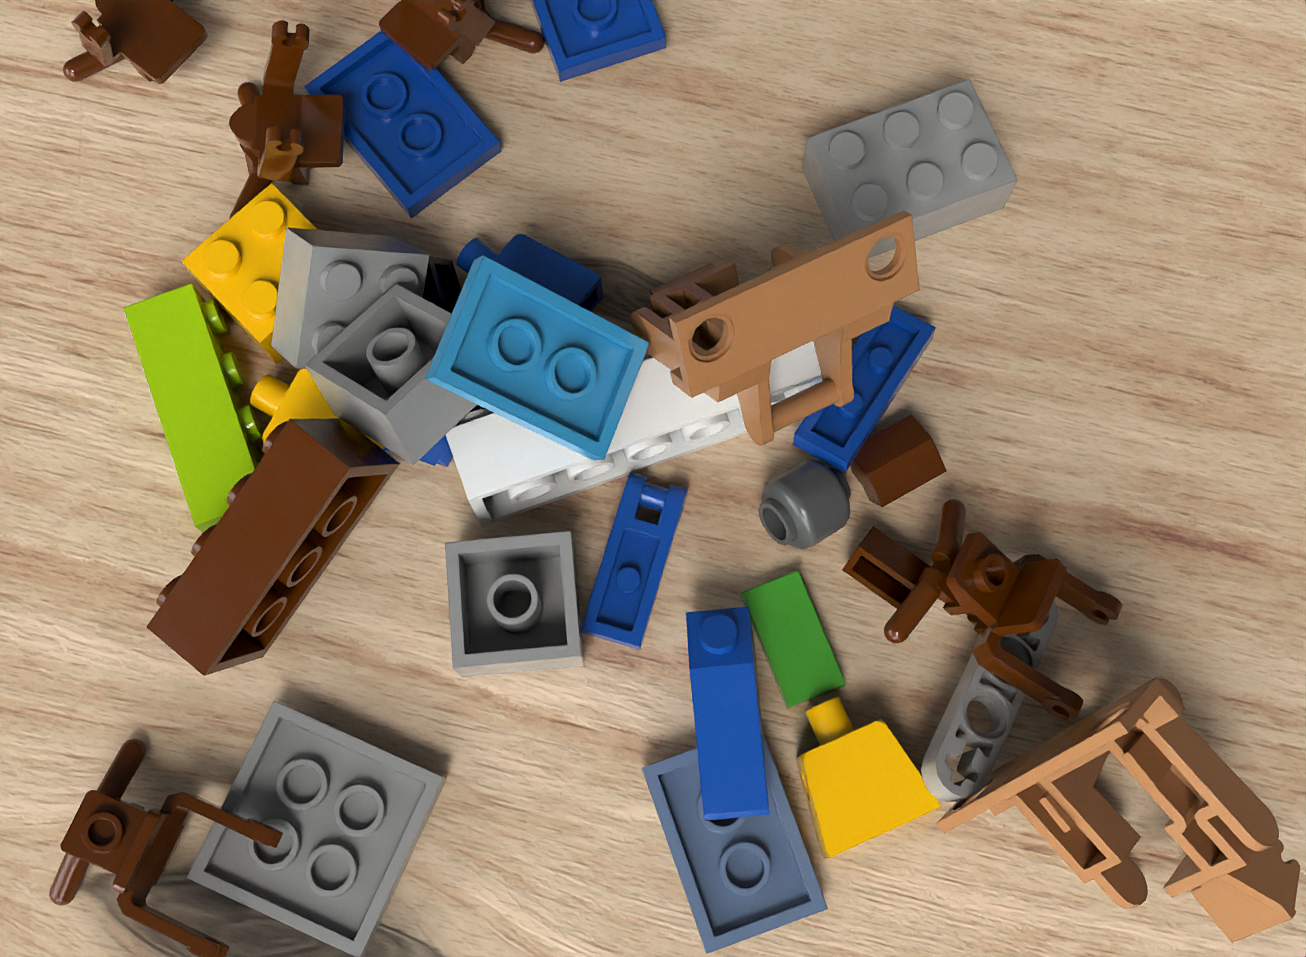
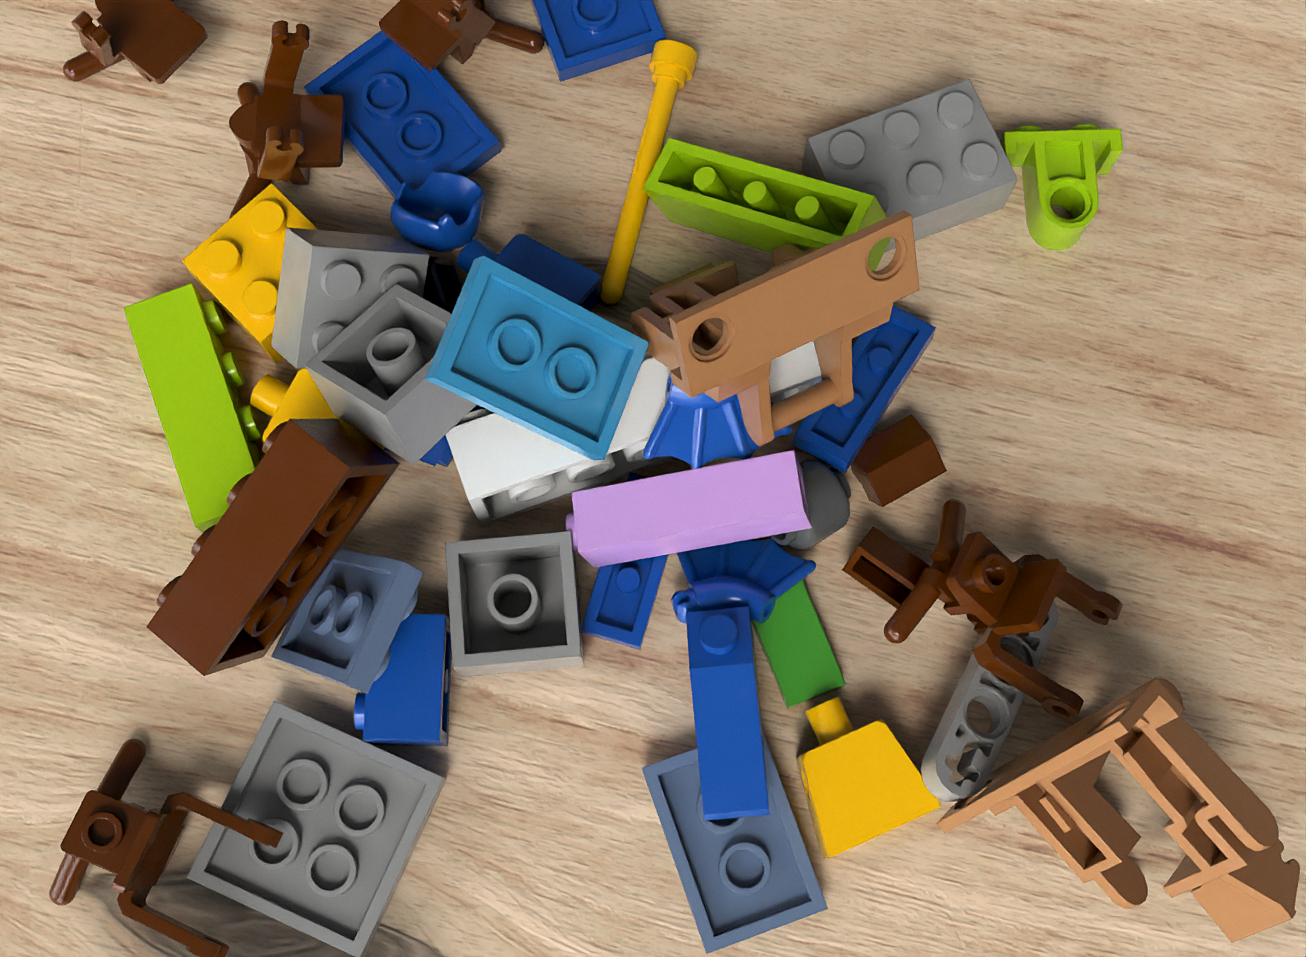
(350, 619): none -> sand blue plate
(414, 691): none -> blue brick
(440, 213): none -> blue hair
(671, 67): none -> yellow piece
(690, 509): none -> lavender brick
(701, 429): none -> blue arm
(738, 576): none -> blue arm
(757, 201): none -> lime brick
(1061, 172): none -> lime pin

